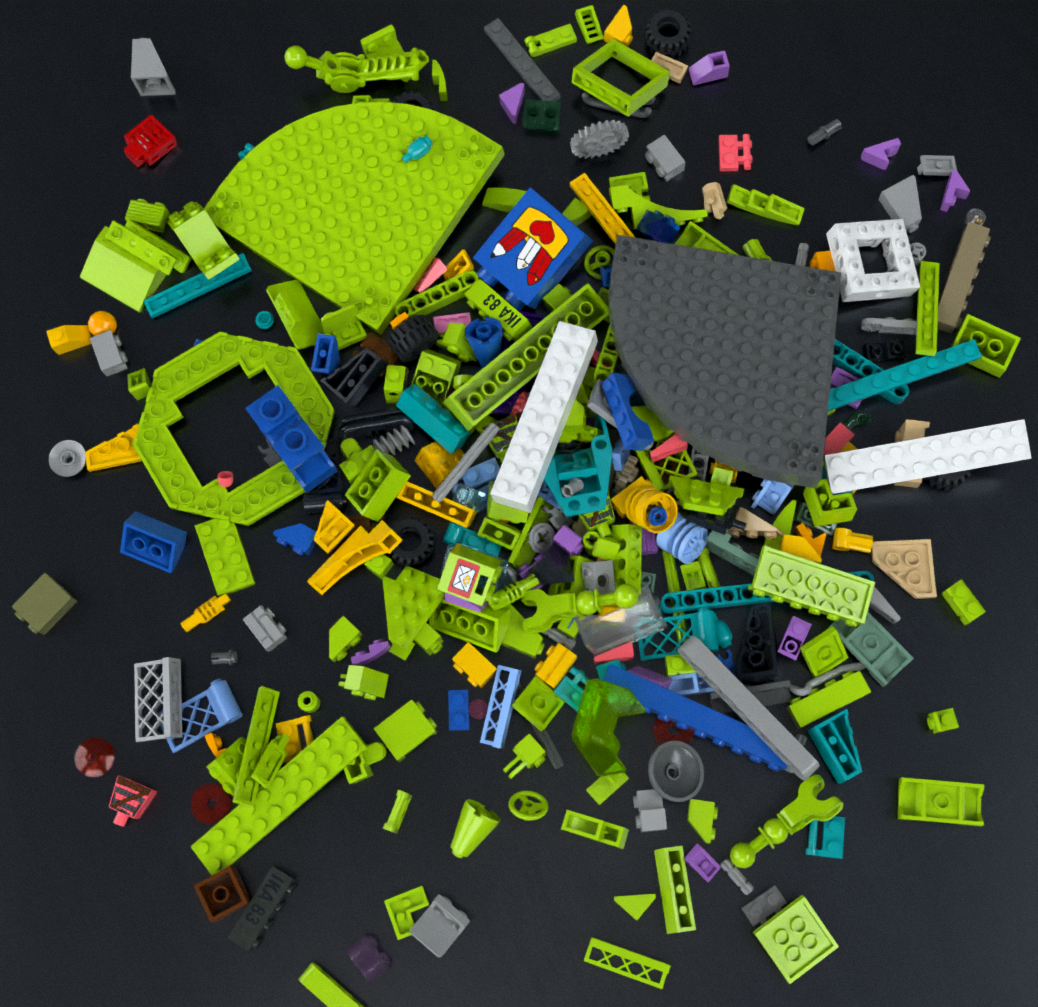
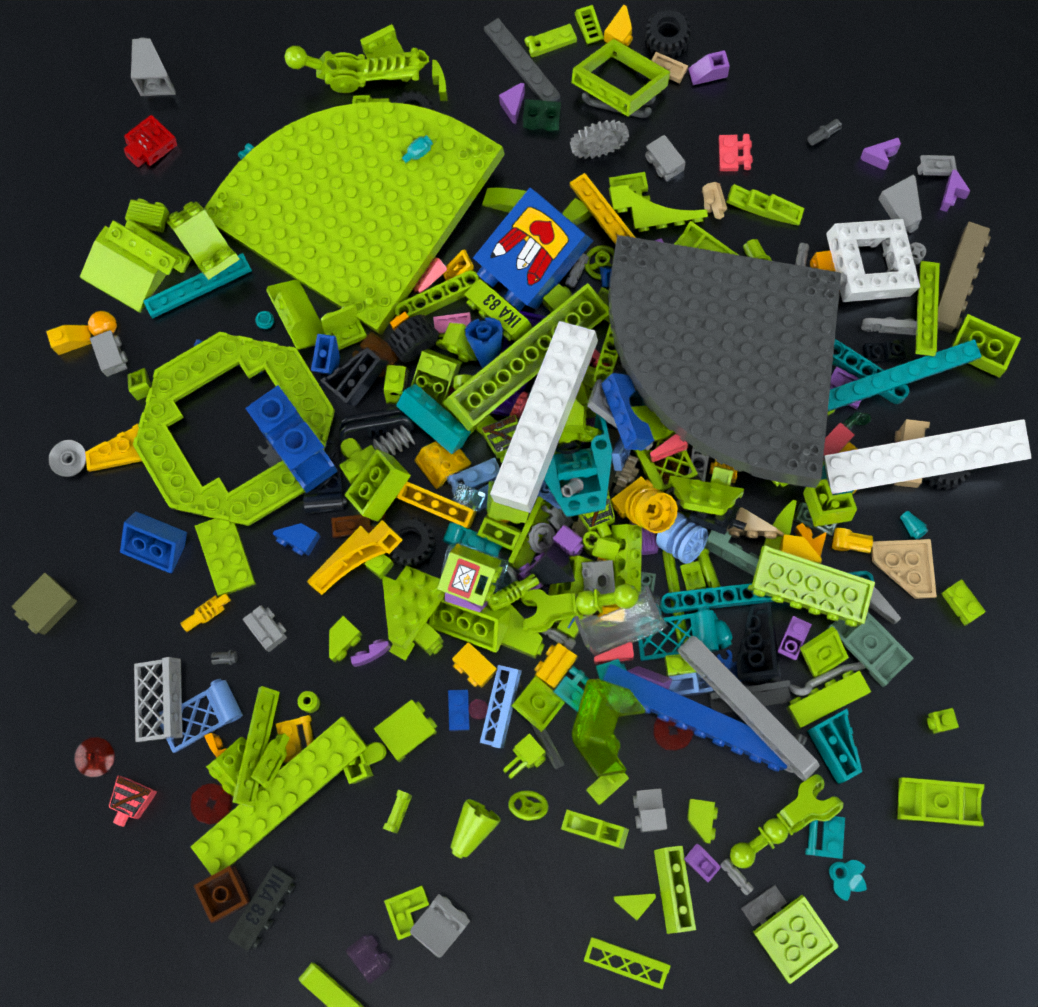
(225, 478): coral hinge -> none
(332, 528): yellow wing -> none
(365, 682): lime brick -> none
(465, 462): light grey axle -> none
(577, 271): none -> light grey axle
(658, 227): clear blue brick -> none
(660, 519): blue plate -> none
(685, 768): dark grey dish -> none
(771, 495): light blue bracket -> none
(849, 880): none -> teal plate
(914, 526): none -> teal cone
(976, 216): clear tile -> none

